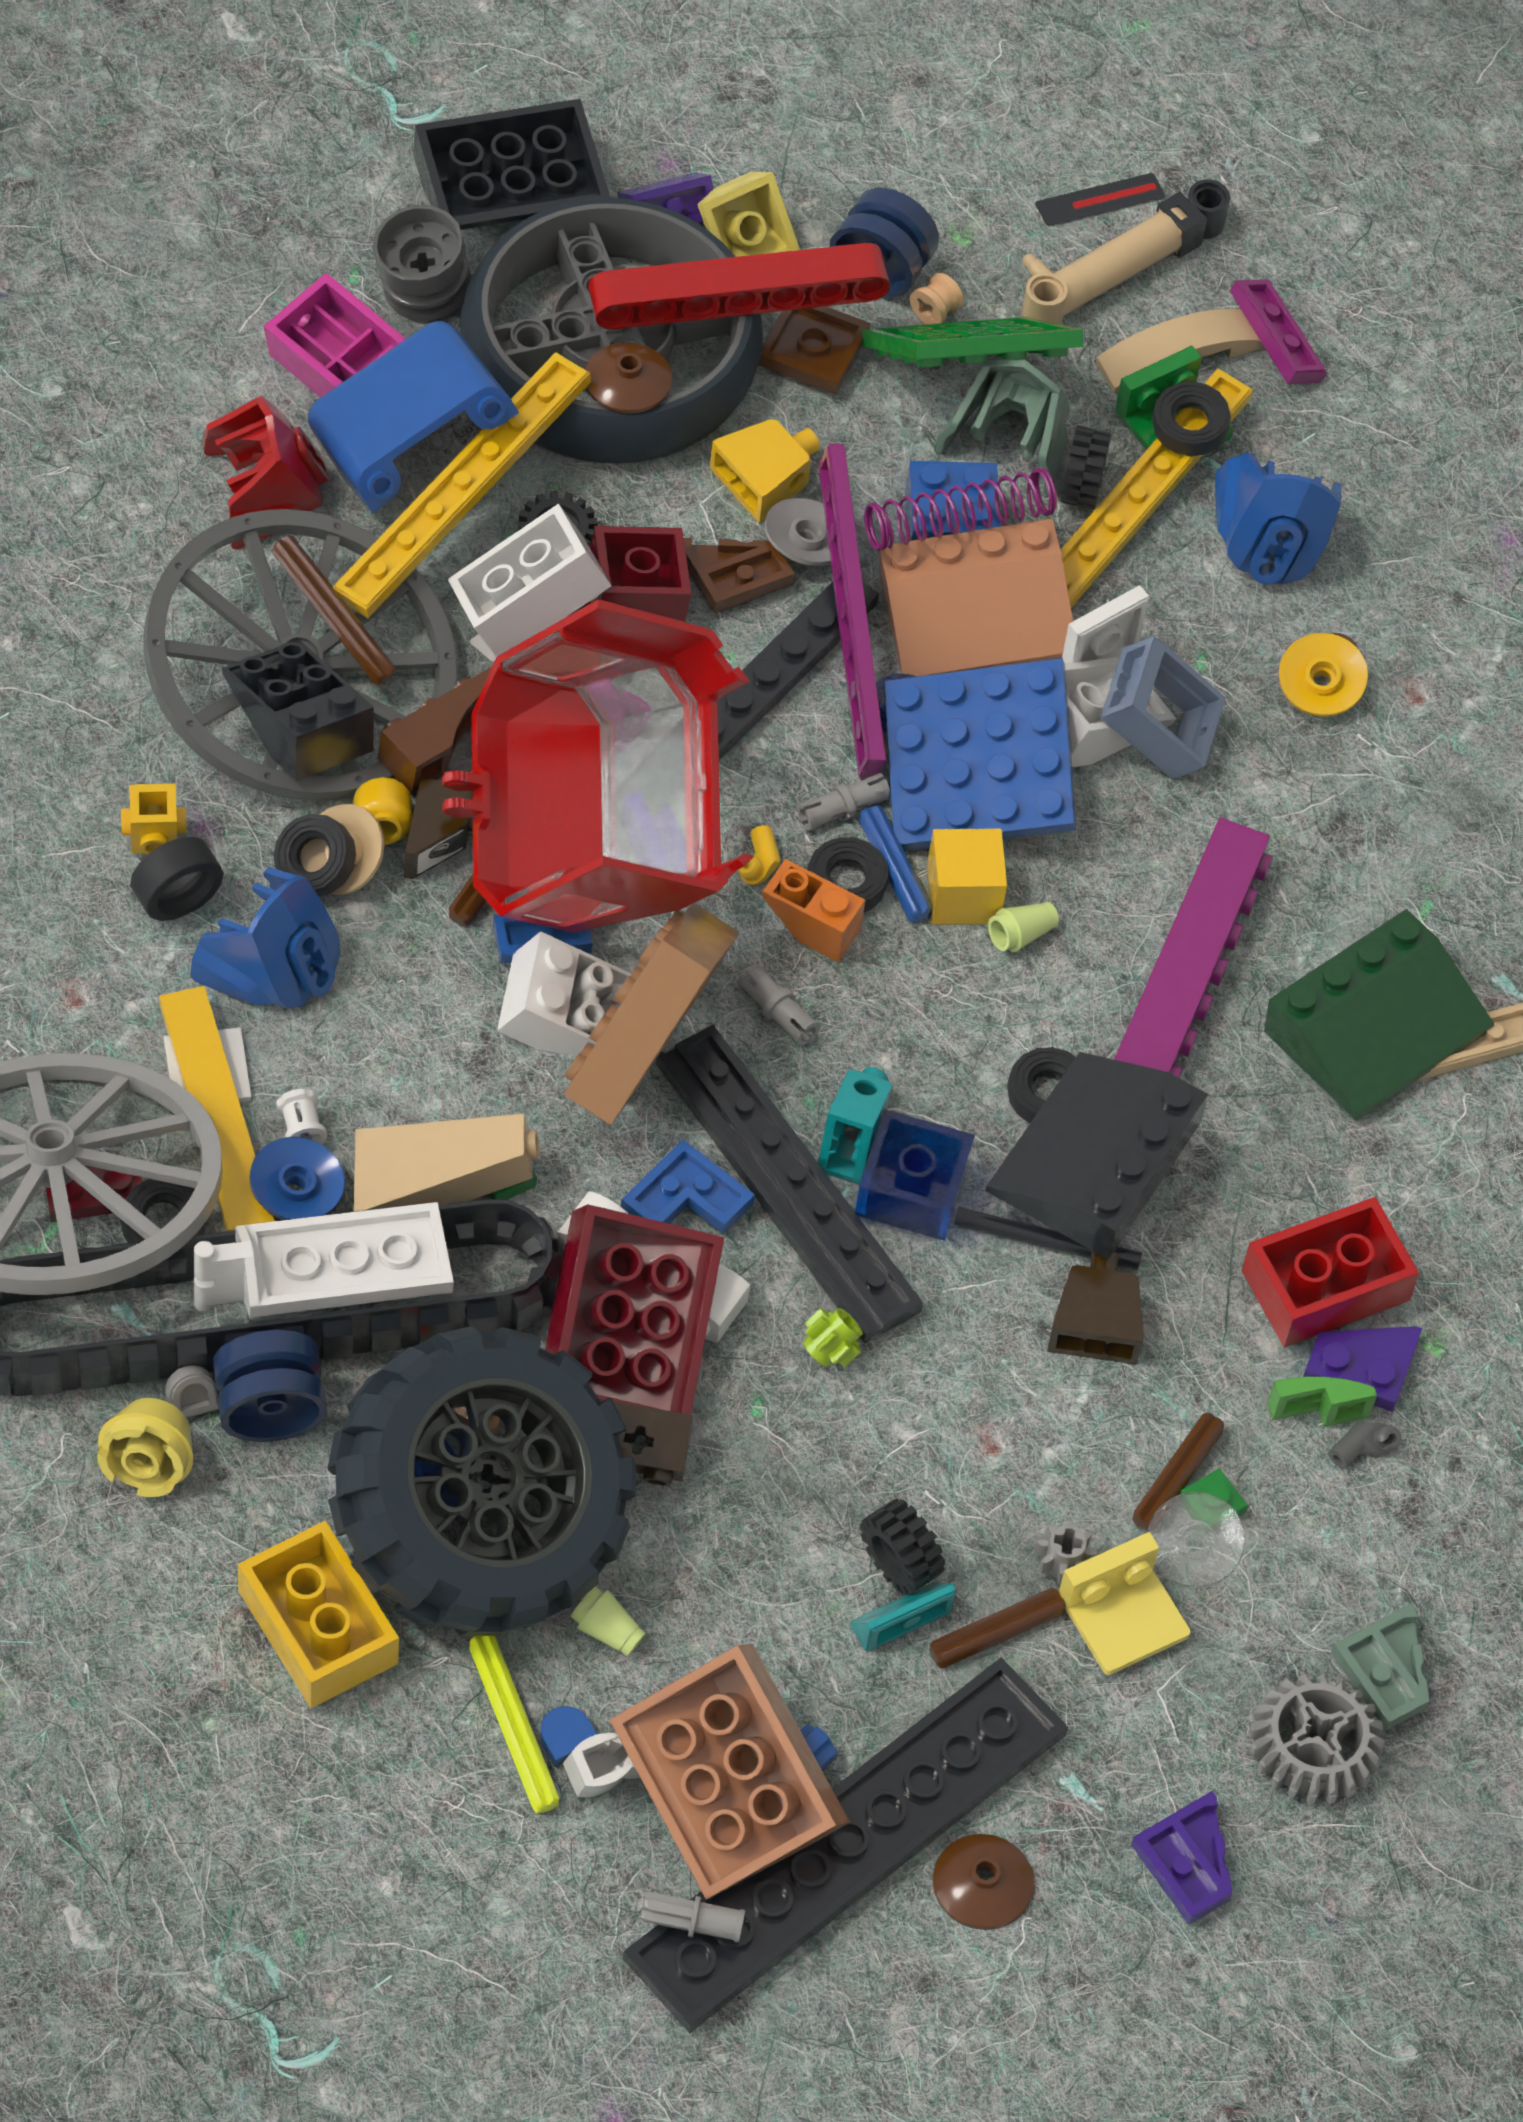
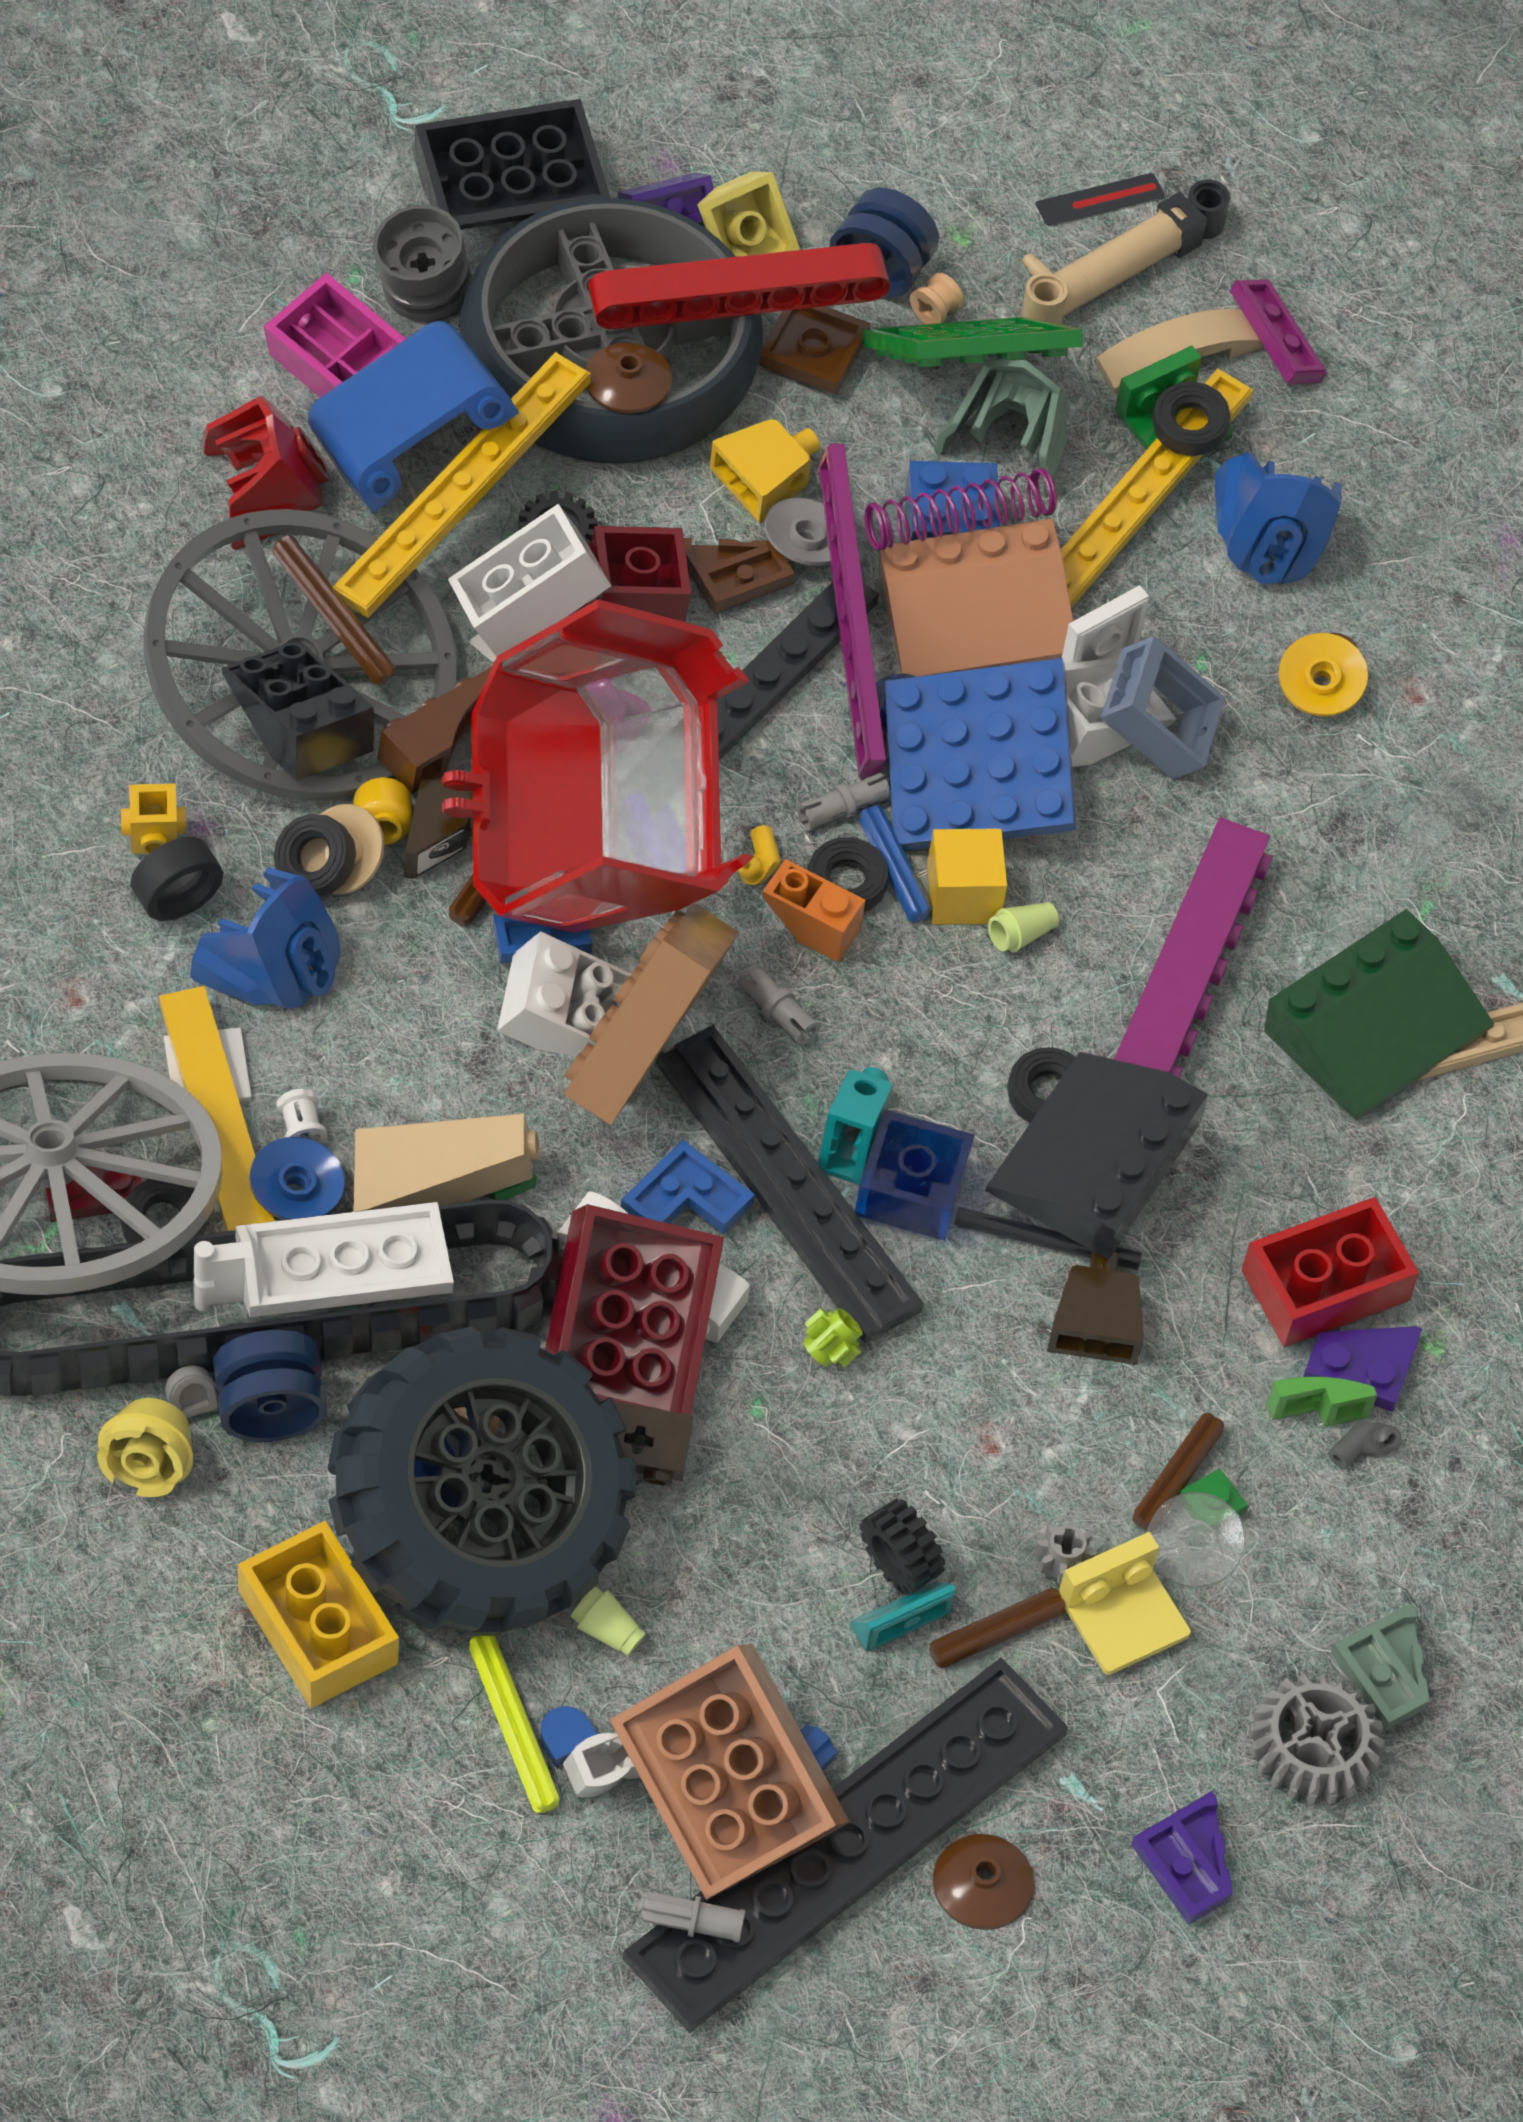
(1085, 467): black tyre -> none

